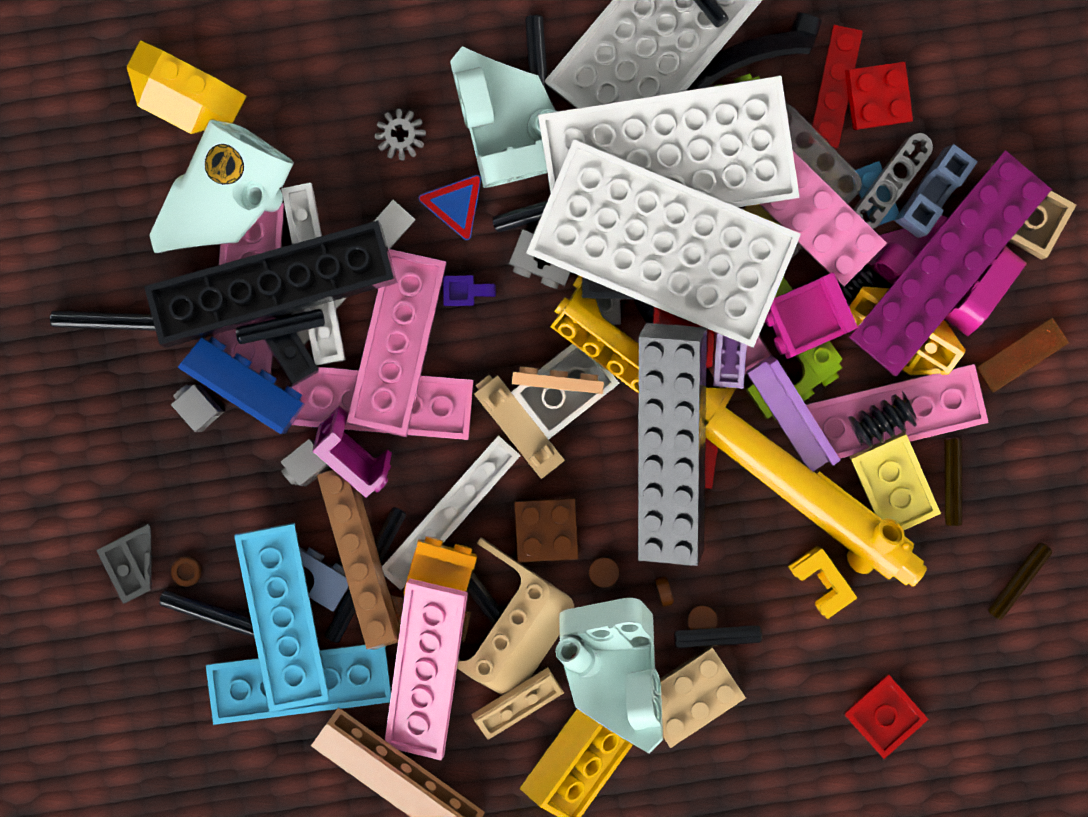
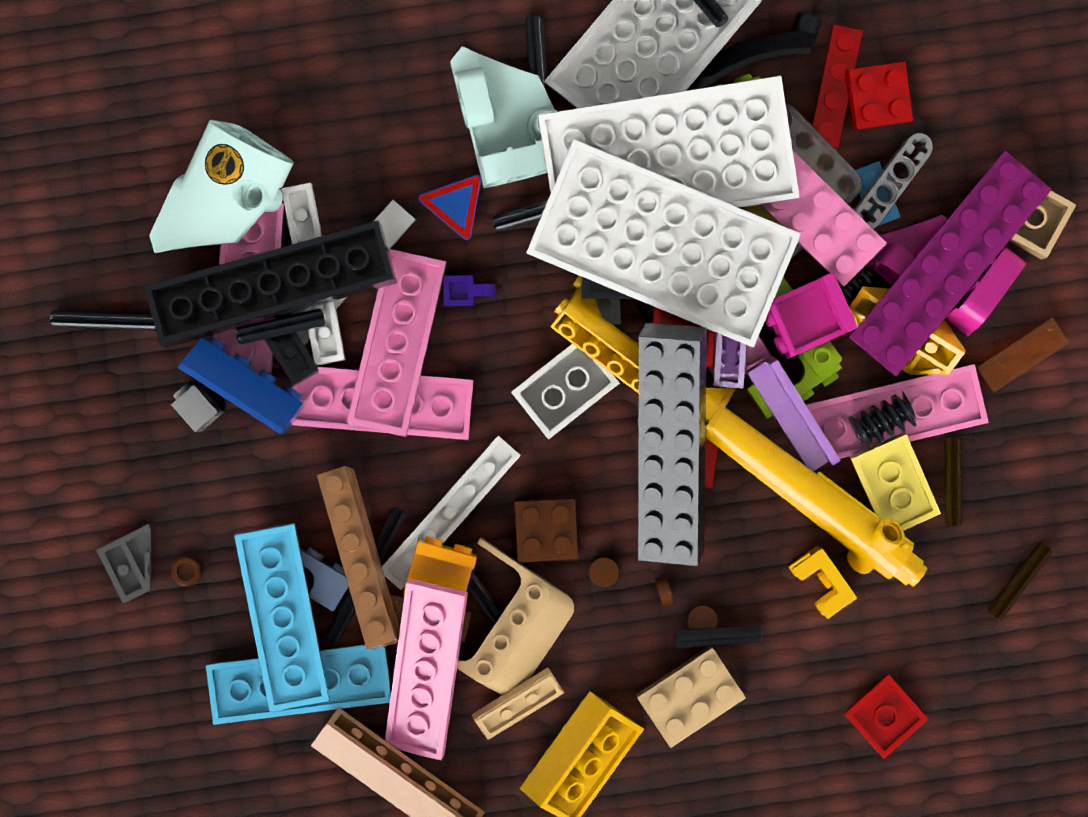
(180, 91): yellow wedge -> none
(206, 612): black axle -> none
(303, 465): light grey brick -> none
(348, 457): magenta panel -> none
(407, 127): light grey gear -> none
(518, 425): tan brick -> none
(525, 264): light grey brick -> none
(558, 380): light nougat plate -> none
(614, 668): light aqua panel -> none
(940, 181): sand blue arch -> none

